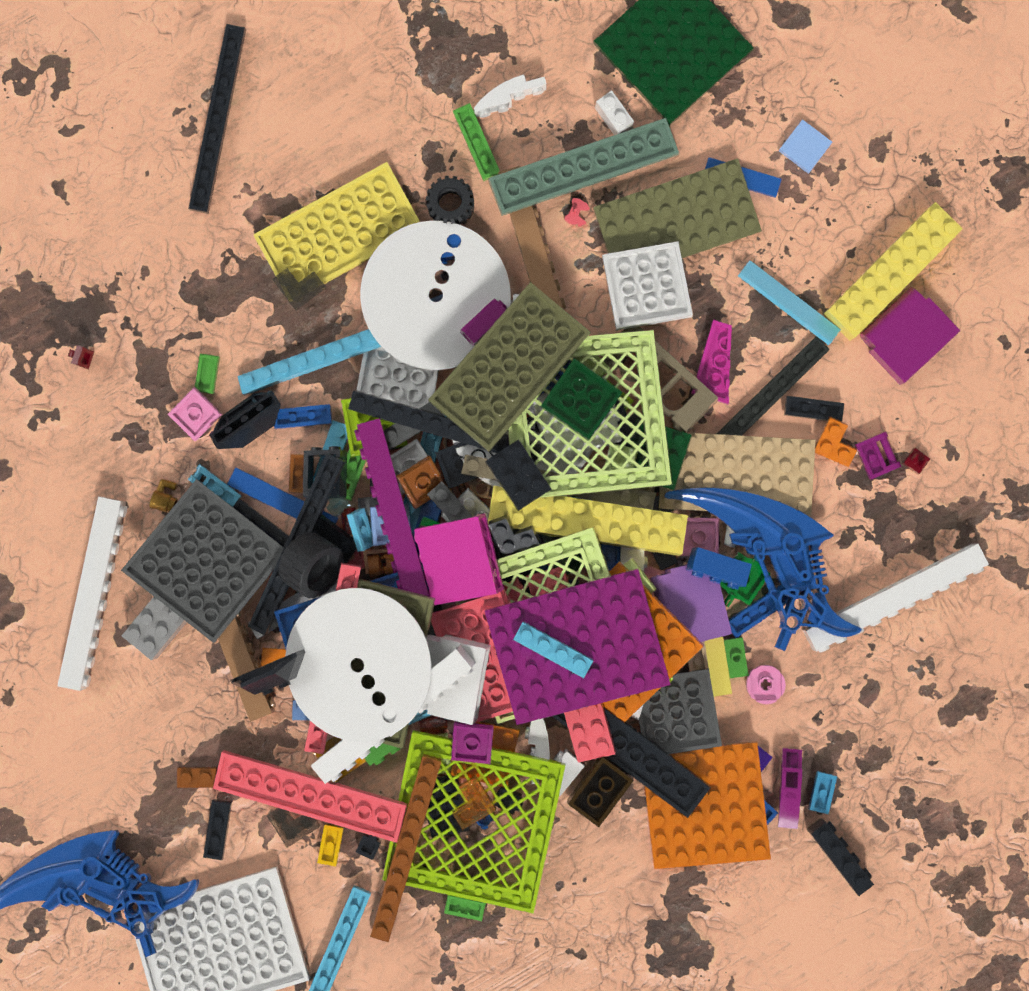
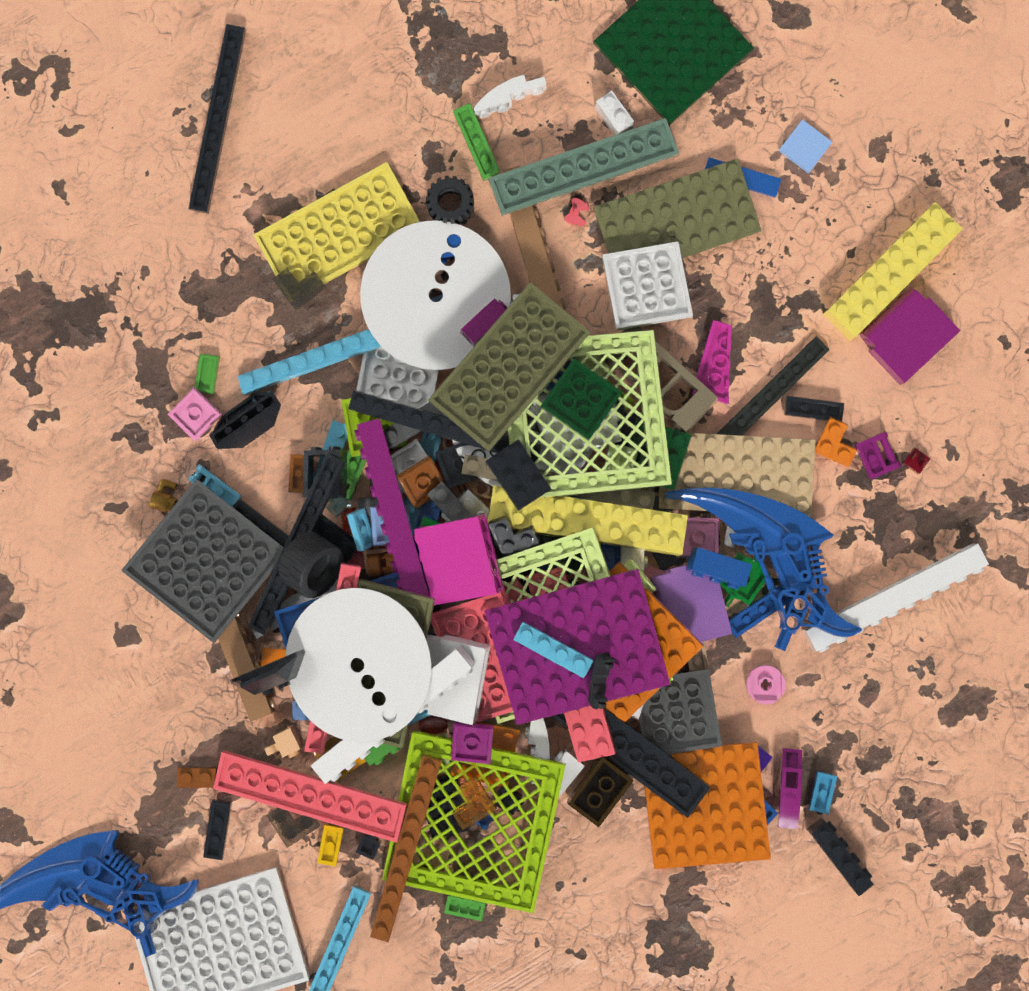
(81, 357): dark red tile -> none
(92, 593): white brick -> none
(154, 629): light grey brick -> none
(269, 494): blue tile -> none
(286, 742): none -> light nougat brick
(303, 416): blue plate -> none
(602, 666): none -> black piece
(718, 666): light yellow tile -> none
(736, 657): bright green plate -> none
(789, 302): medium azure tile -> none

